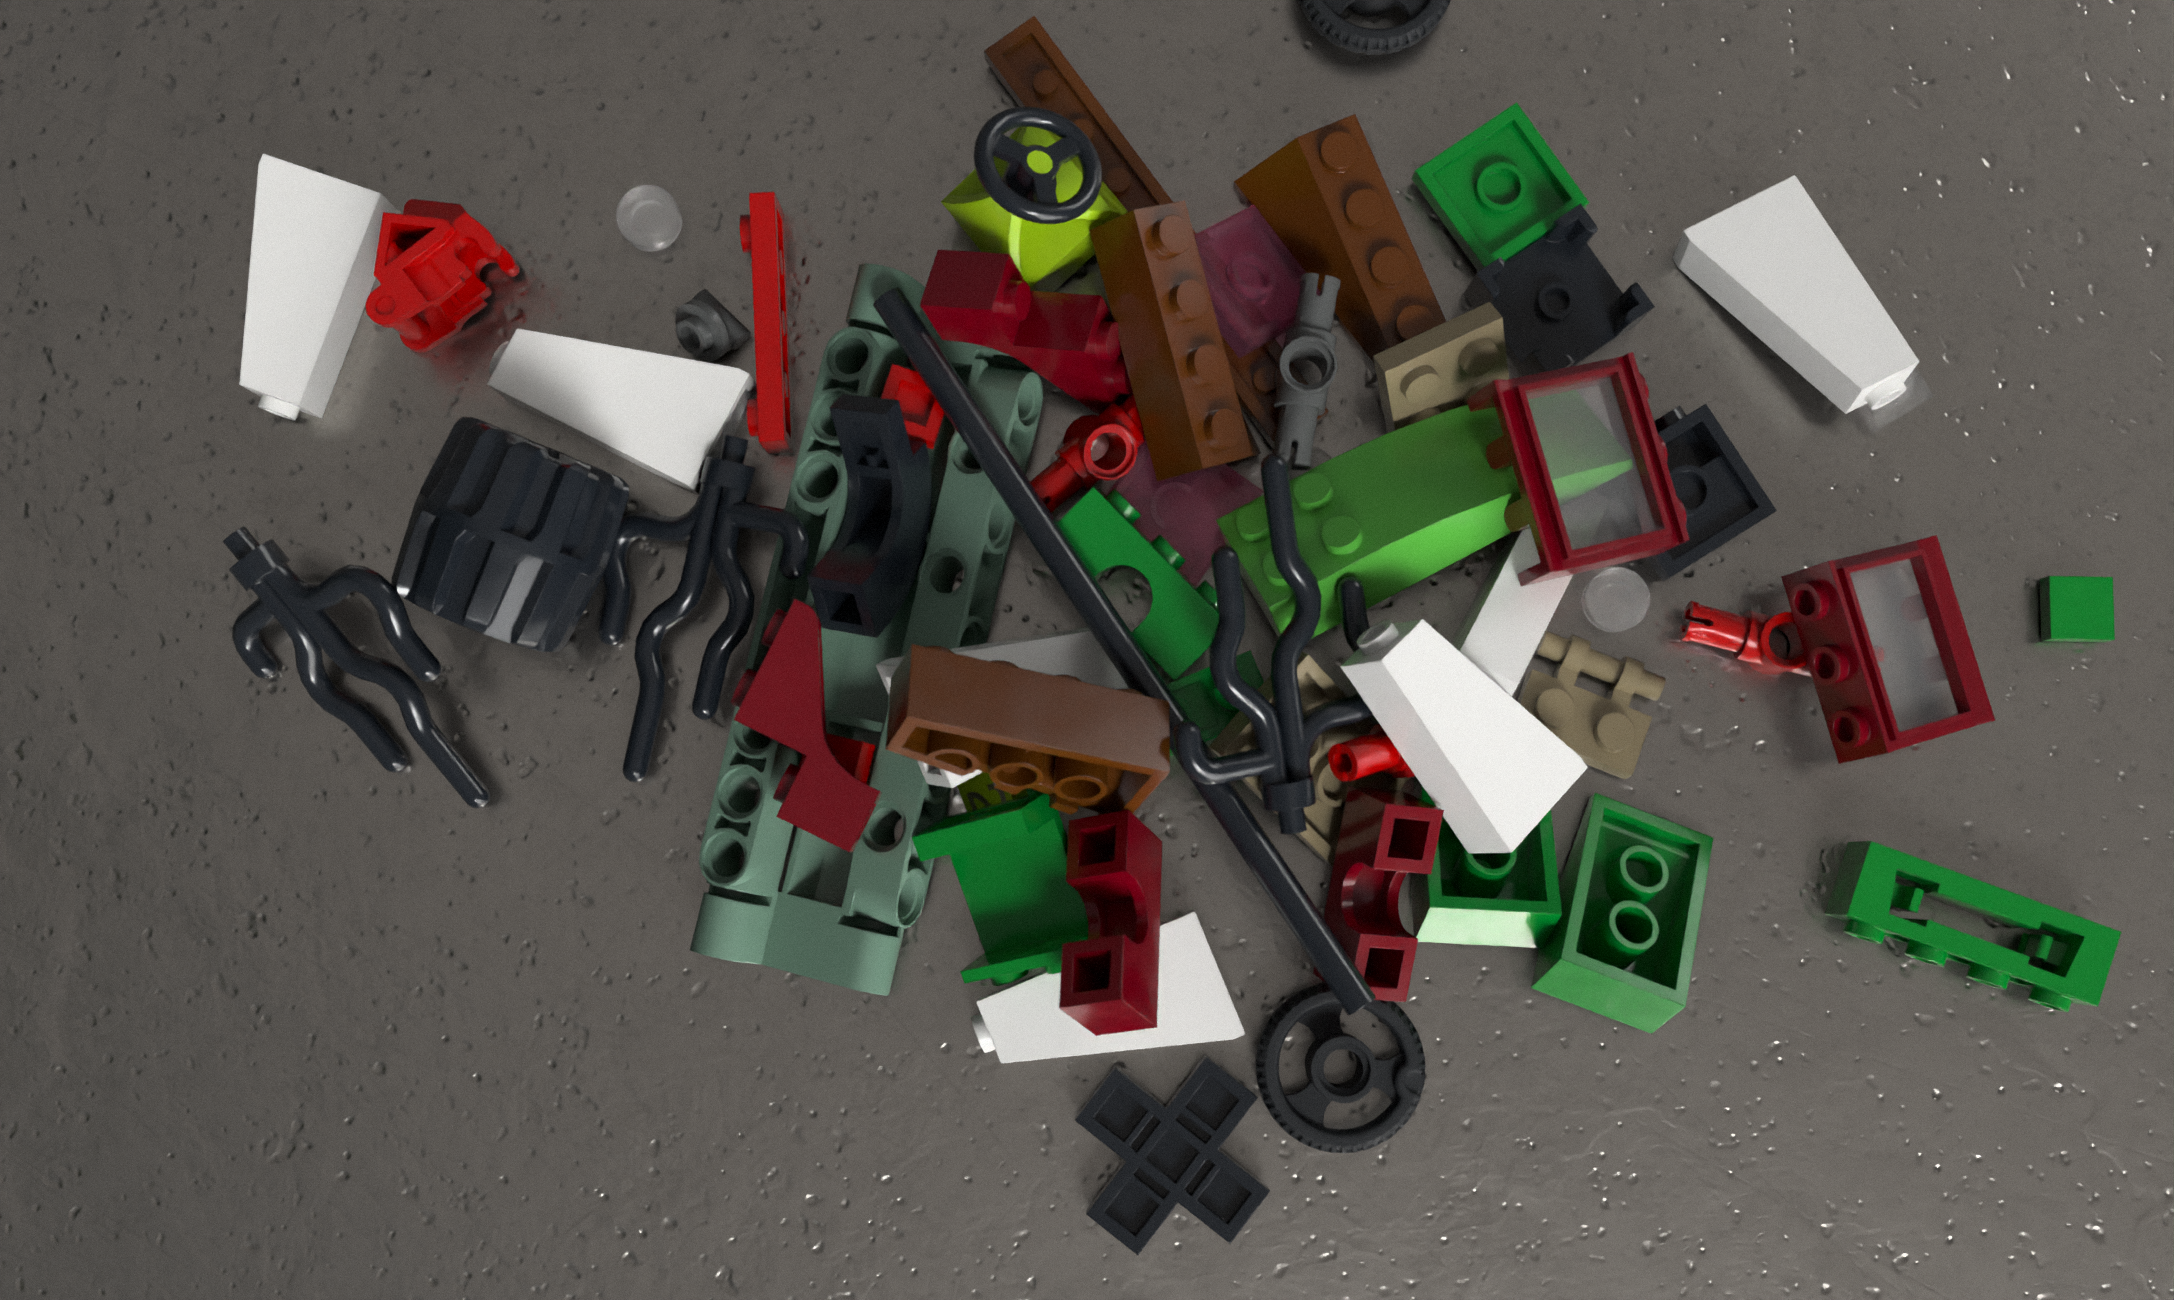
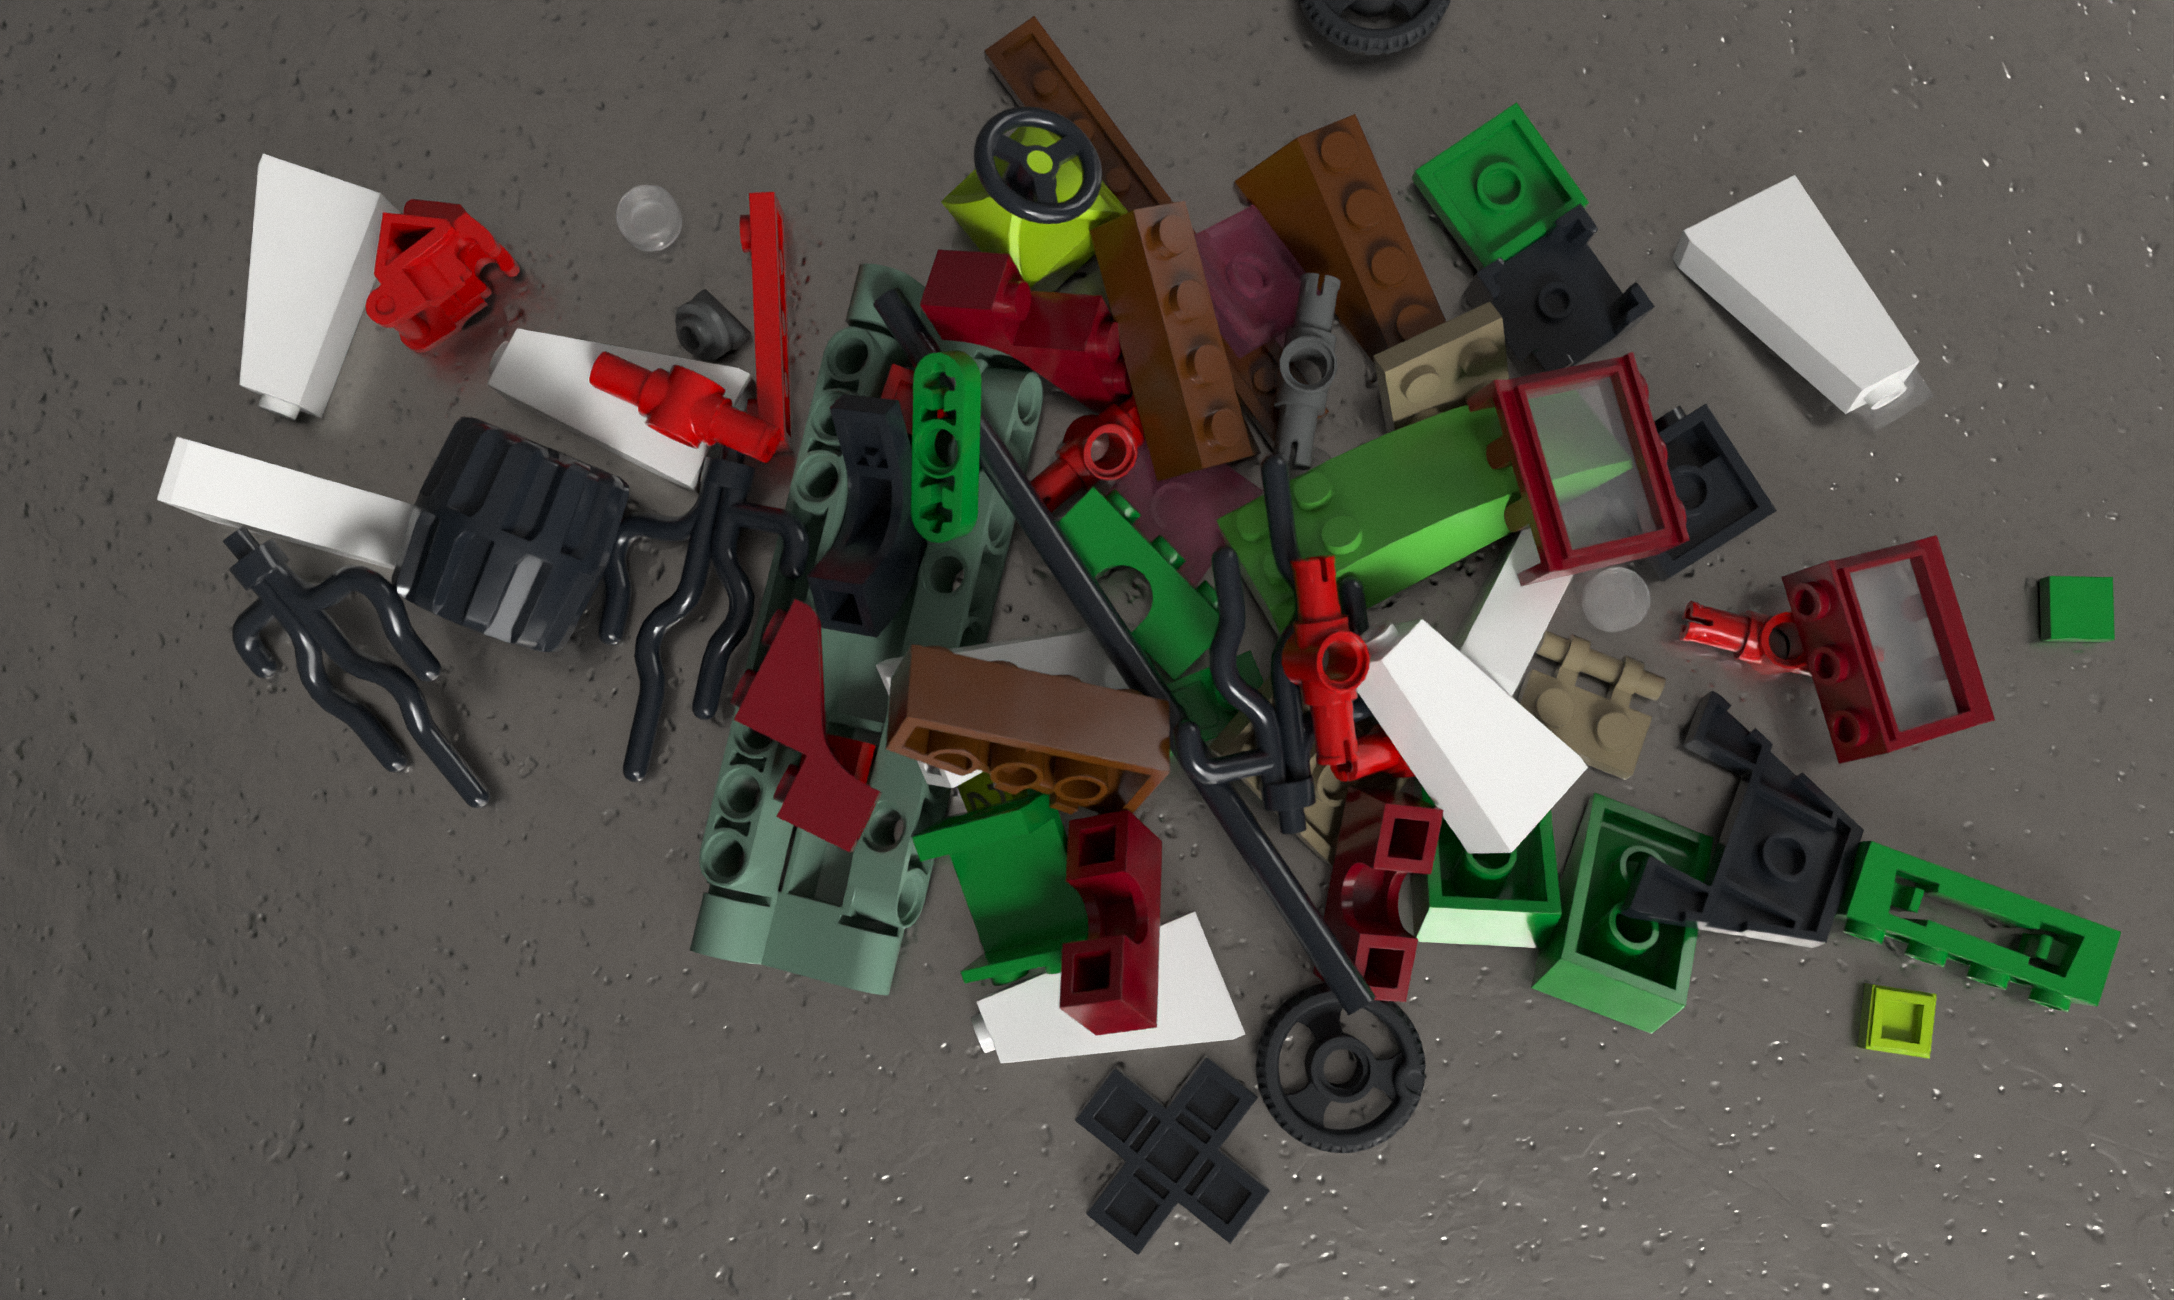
(284, 503): none -> white slope
(685, 406): none -> red pin
(965, 427): none -> green beam
(1330, 690): none -> red pin
(1777, 856): none -> black wing
(1897, 1020): none -> lime tile

